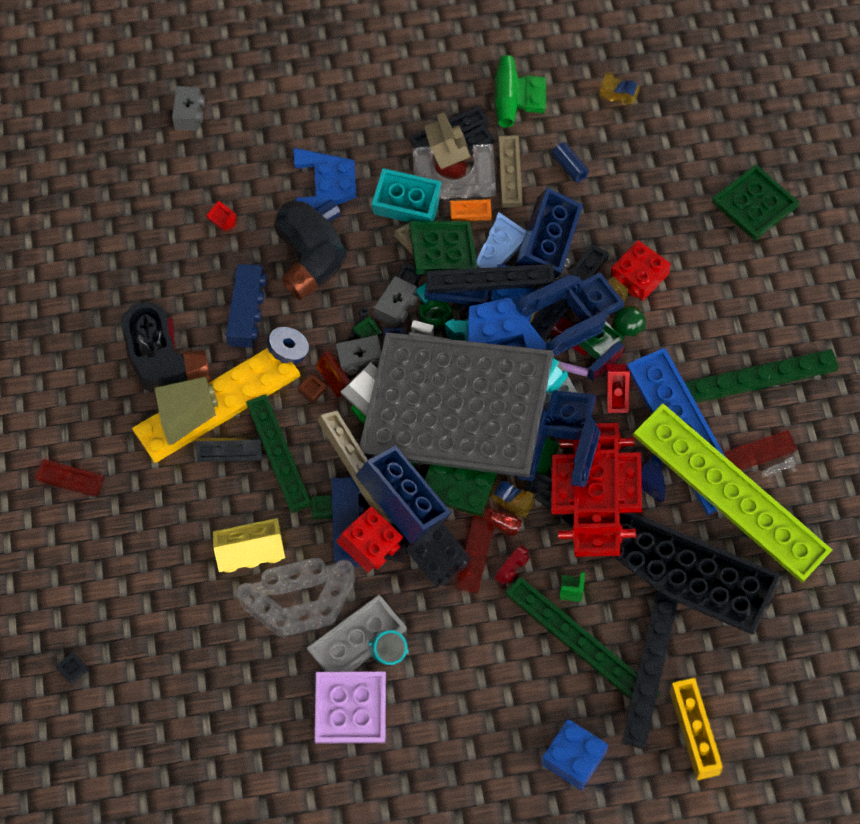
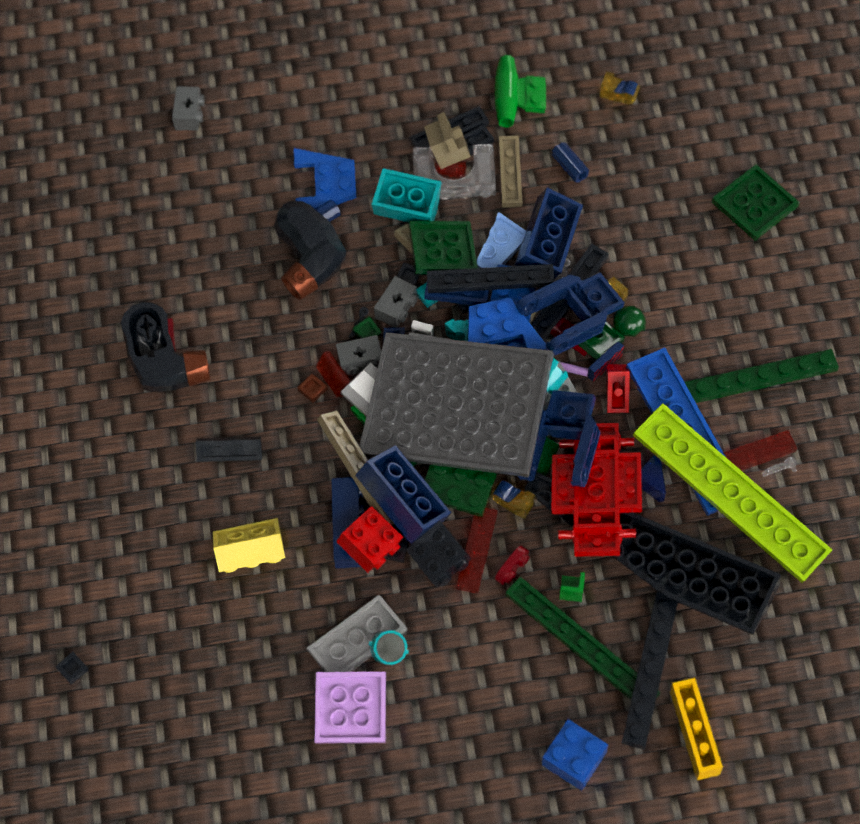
(69, 478): clear red tile -> none
(185, 407): olive slope -> none
(222, 217): red plate -> none
(245, 306): dark blue brick -> none
(247, 381): yellow plate -> none
(261, 589): clear piece -> none
(278, 454): dark green plate -> none
(292, 337): tile -> none
(321, 507): dark green tile -> none
(435, 313): dark green hair -> none
(471, 210): orange plate -> none
(504, 522): clear red cone -> none
(640, 270): red brick -> none

